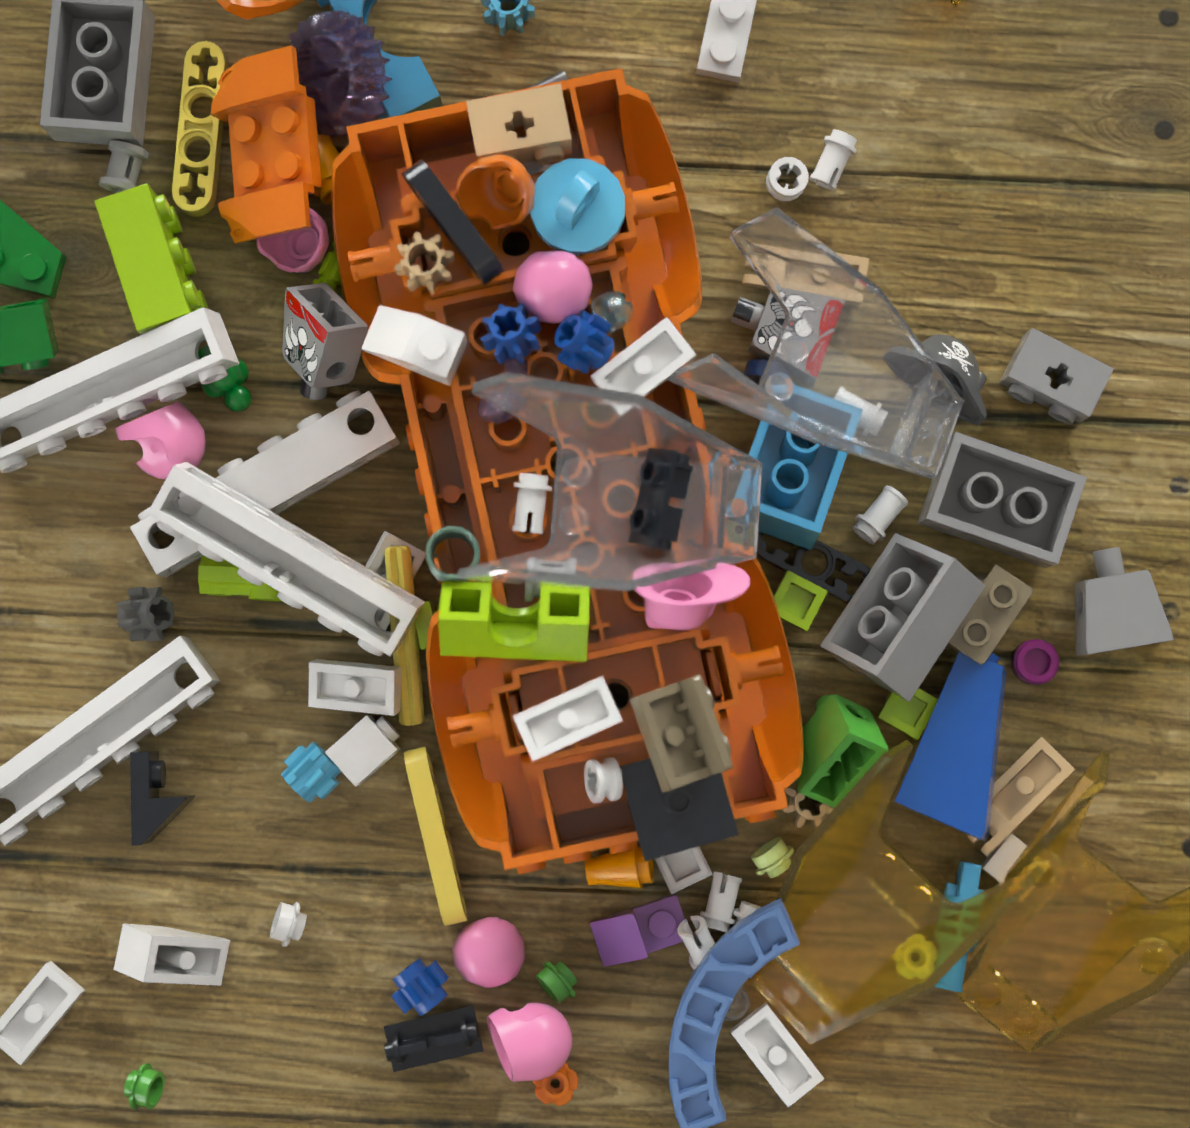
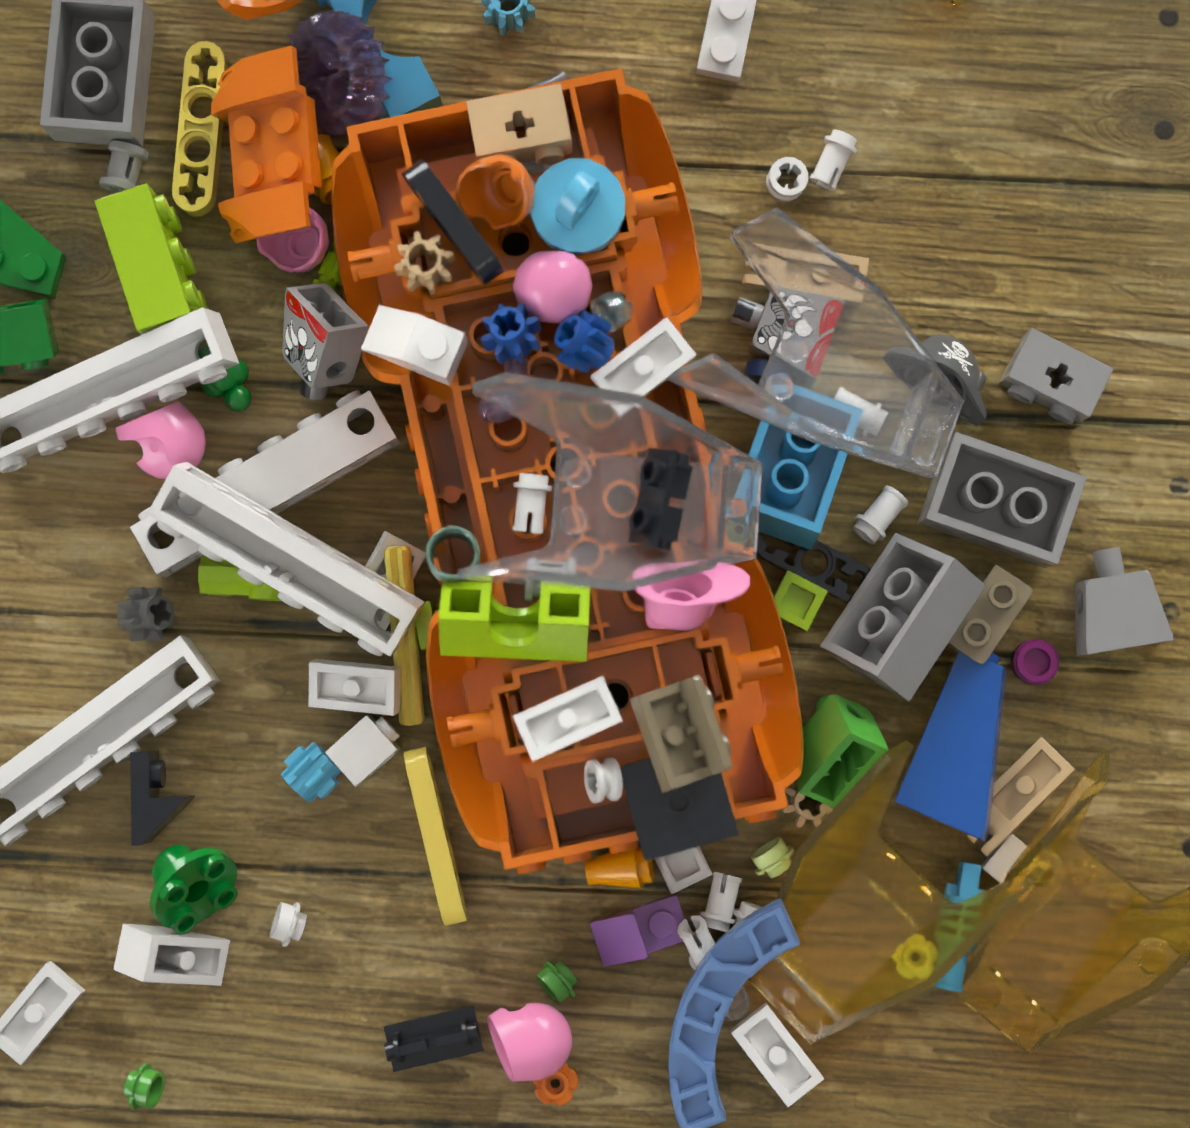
(191, 886): none -> green plate
(420, 987): blue gear -> none
(489, 952): bright pink hair -> none
(908, 716): lime plate -> none

